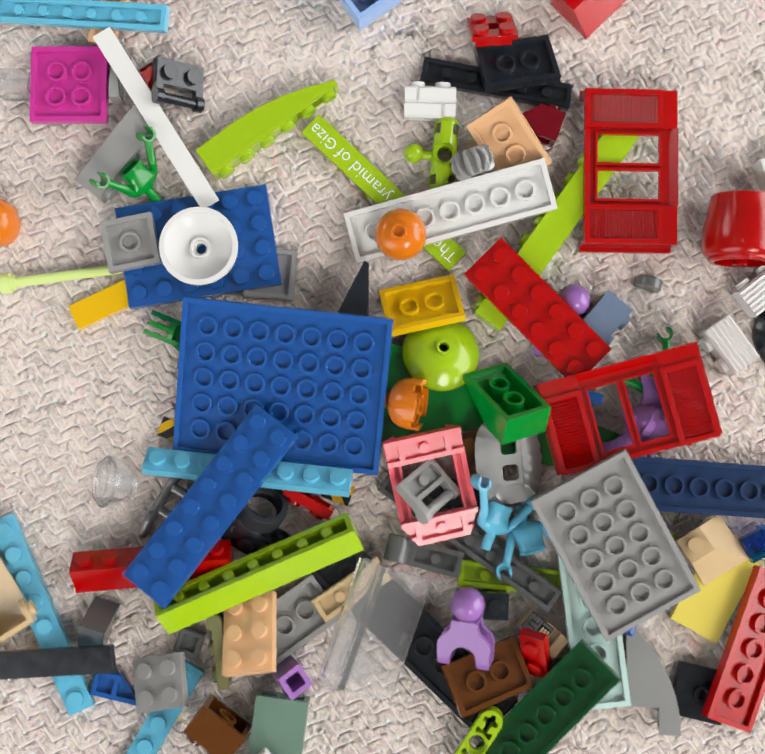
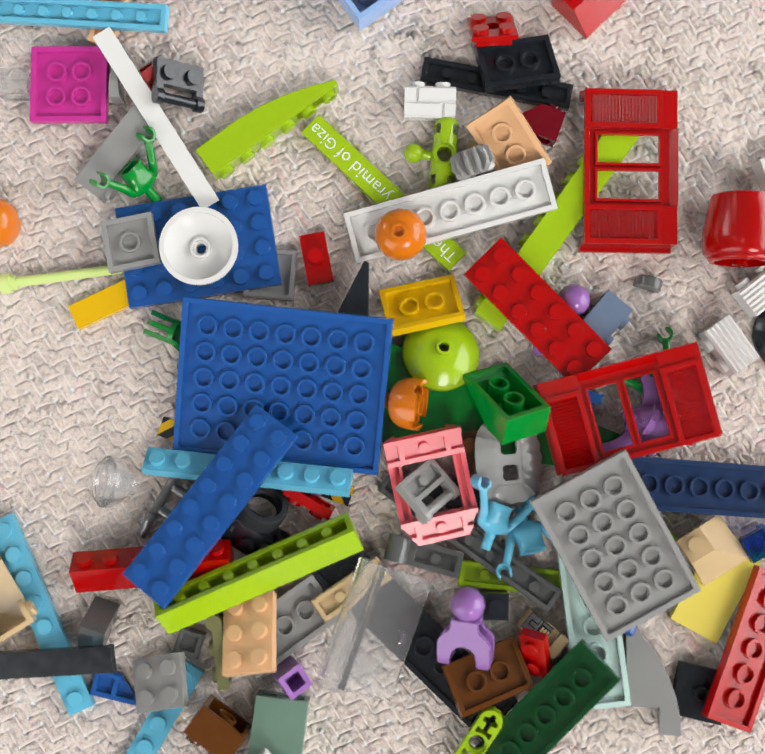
(316, 258): none -> red tile

